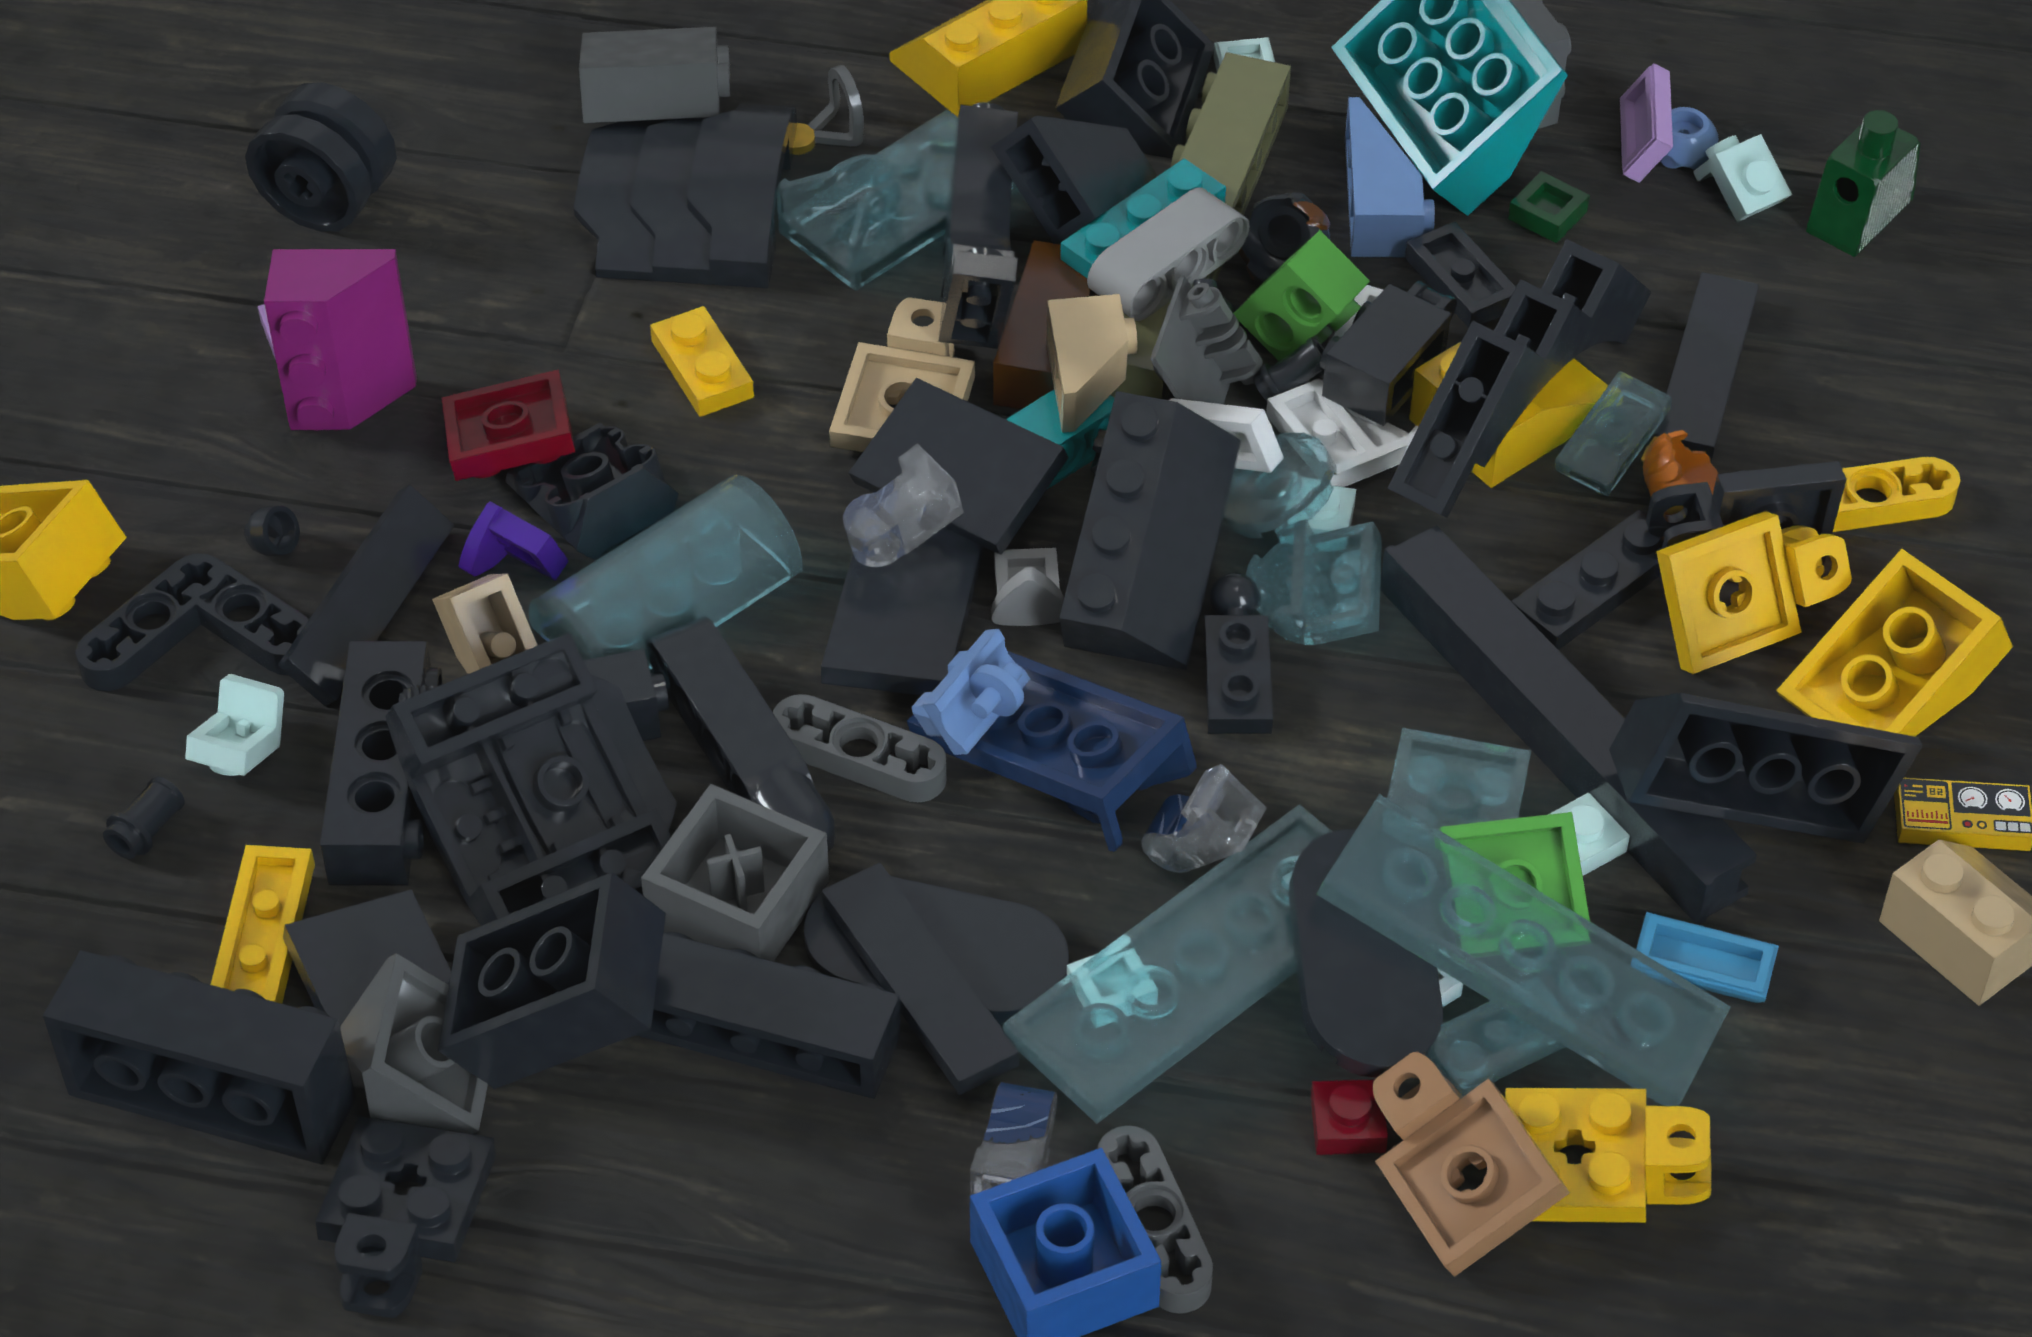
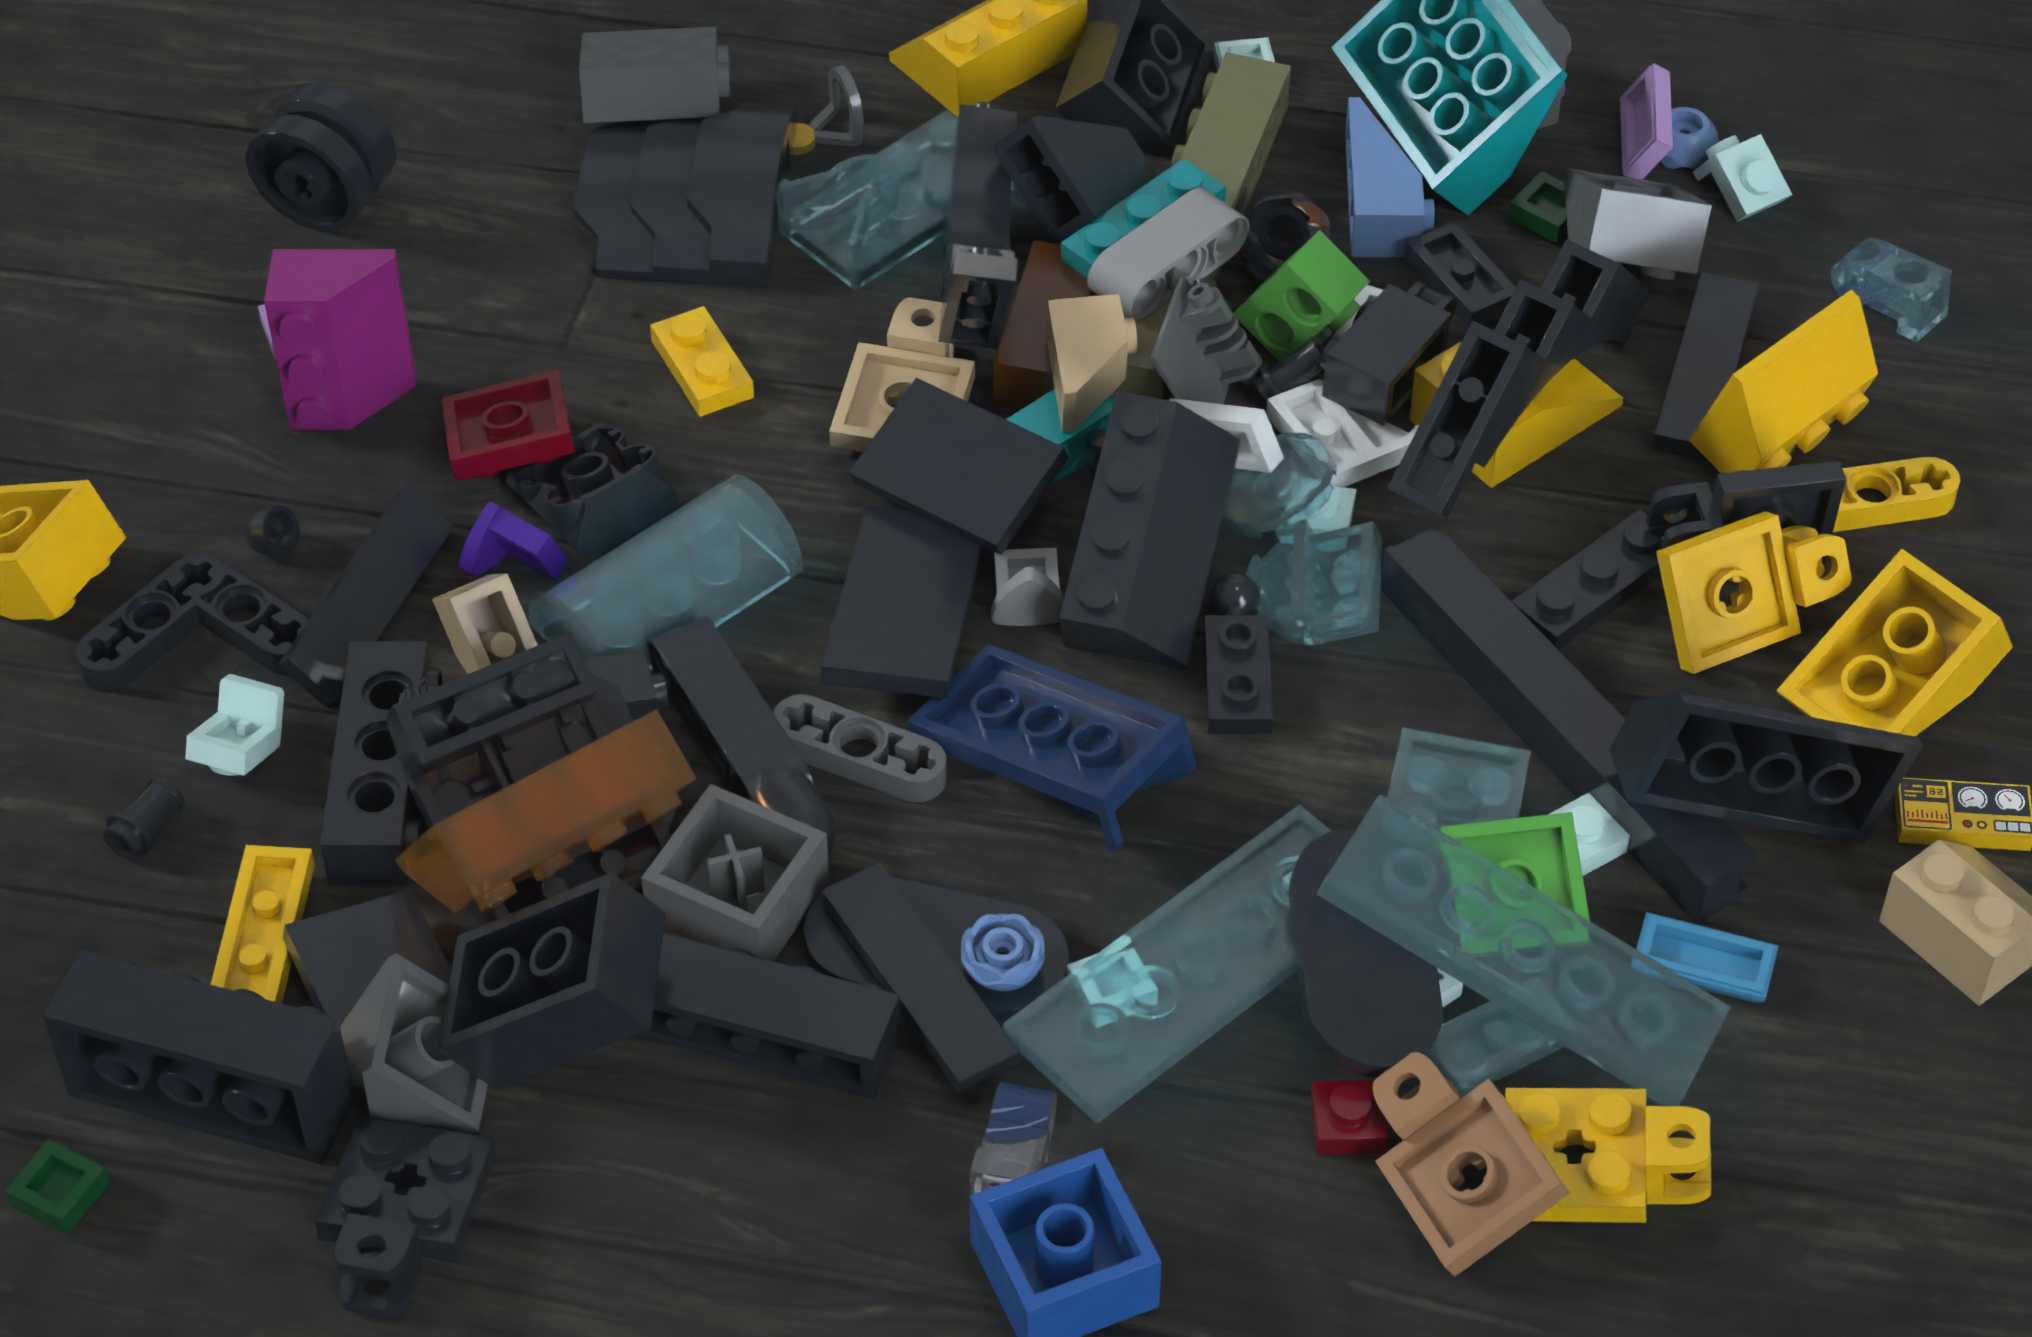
(57, 1186): none -> dark green plate
(550, 814): none -> clear orange wedge
(903, 511): clear leg -> none
(973, 694): medium blue hips -> none
(1002, 934): none -> medium blue plate
(1161, 1189): dark grey beam -> none
(1205, 825): clear leg -> none
(1613, 433): clear light blue plate -> none
(1636, 221): none -> dark grey slope
(1671, 464): orange hair -> none
(1791, 392): none -> yellow slope
(1865, 183): dark green torso -> none
(1896, 285): none -> clear light blue leg

